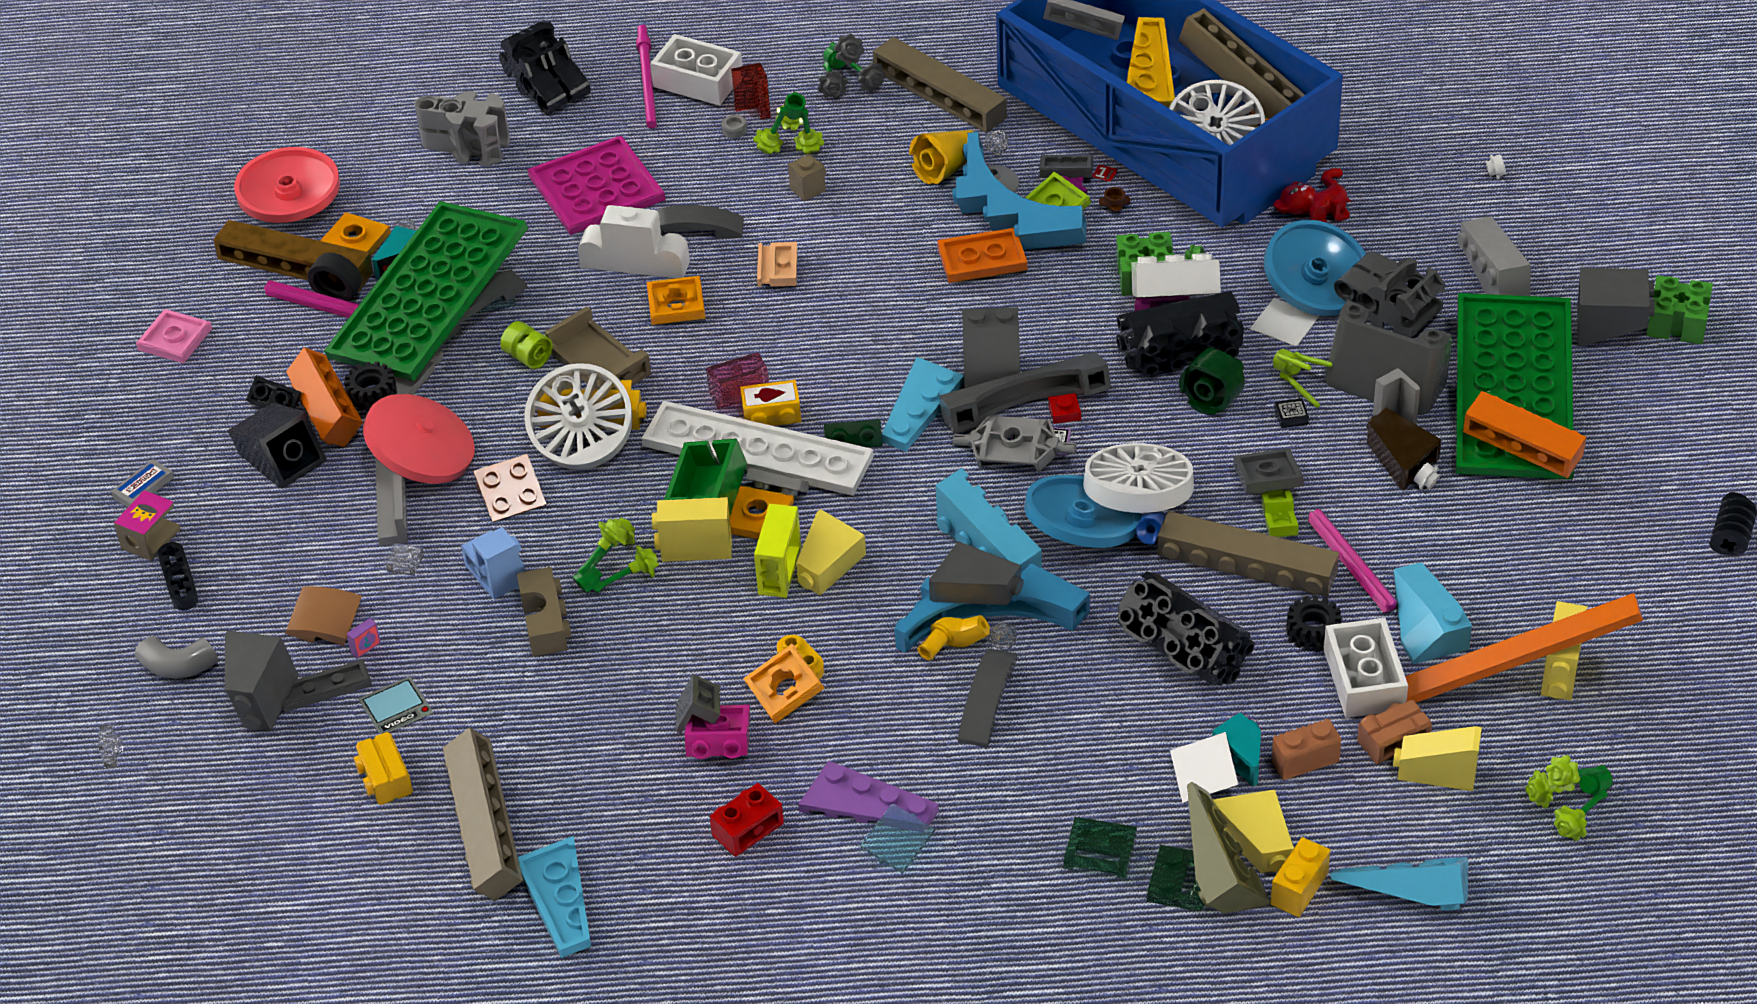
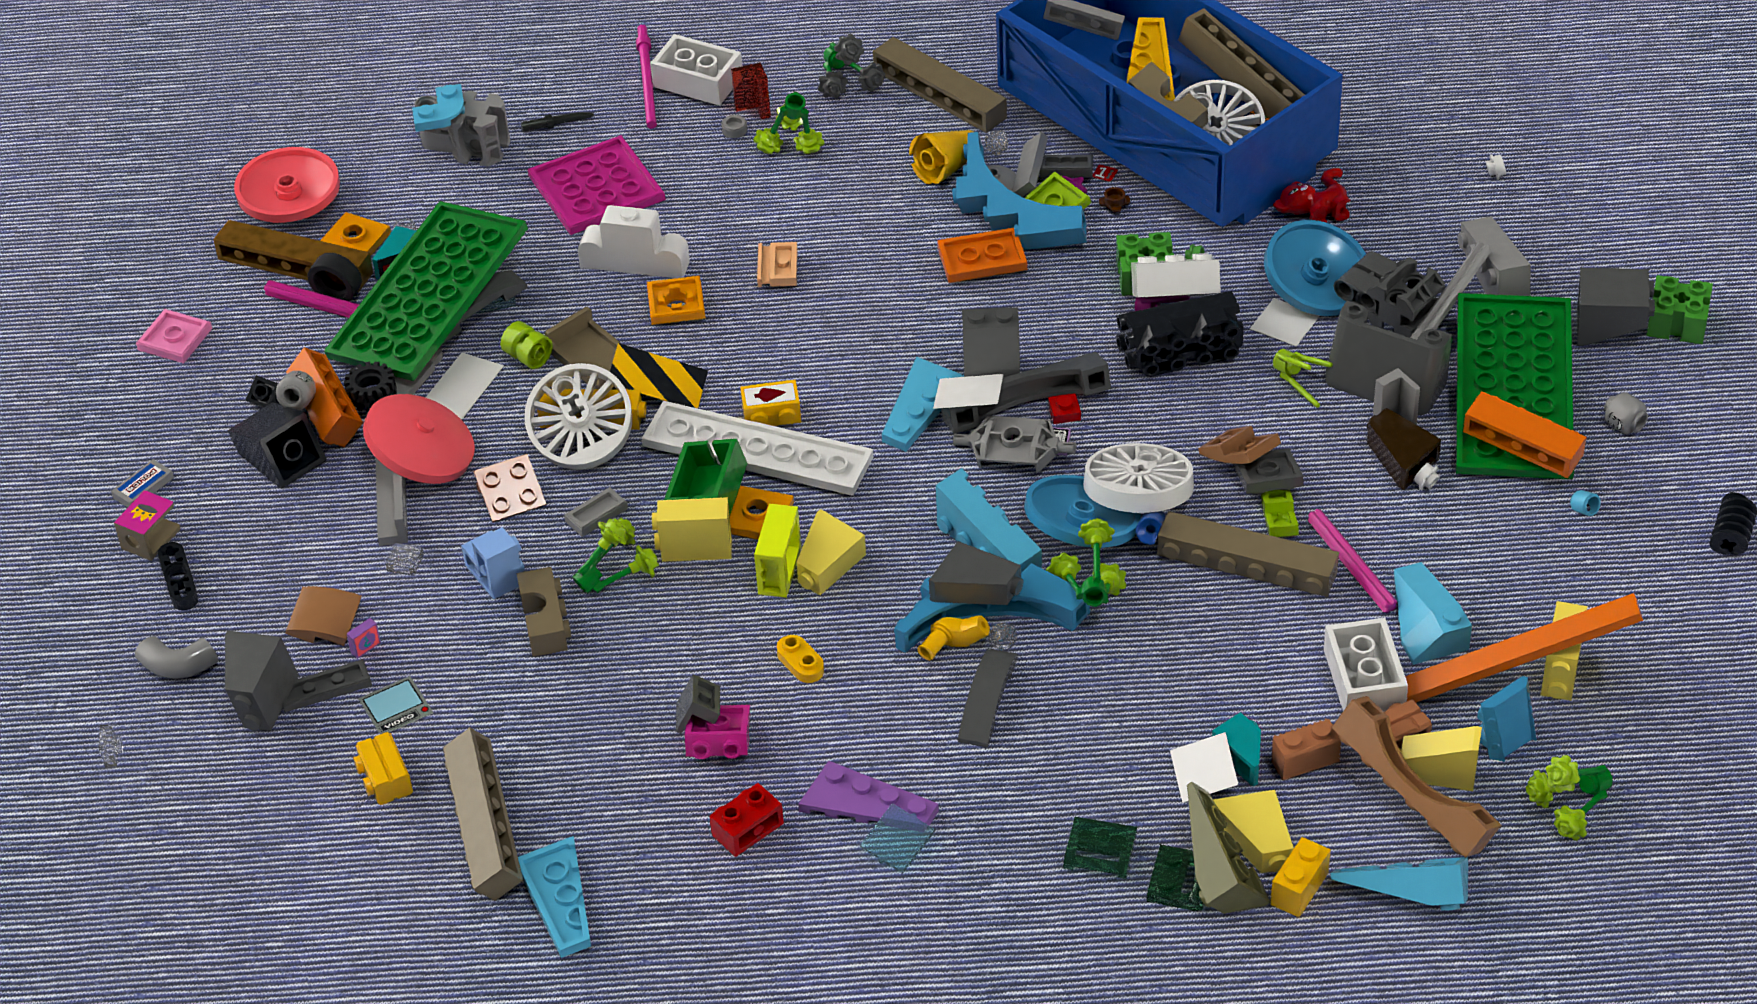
(296, 390): none -> light grey head
(439, 115): none -> medium azure plate
(464, 383): none -> white sticker
(543, 67): black connector -> none
(549, 121): none -> pearl dark grey piece
(598, 508): none -> light grey tile
(658, 376): none -> sticker
(699, 217): dark grey slope -> none
(727, 378): clear pink brick -> none
(766, 479): light grey plate -> none
(783, 666): light orange piece -> none
(807, 177): dark tan brick -> none
(861, 433): dark green hinge -> none
(968, 391): none -> white sticker
(1030, 165): none -> light grey tile
(1105, 578): none -> lime plant
(1156, 84): none -> dark tan arch
(1184, 629): black brick -> none
(1212, 381): dark green brick -> none
(1239, 446): none -> medium nougat slope
(1291, 413): tile -> none
(1307, 611): black tyre -> none
(1370, 735): none -> medium nougat arch
(1455, 286): none -> light grey axle
(1507, 720): none -> dark azure slope
(1580, 500): none -> medium azure piece
(1625, 413): none -> light grey head

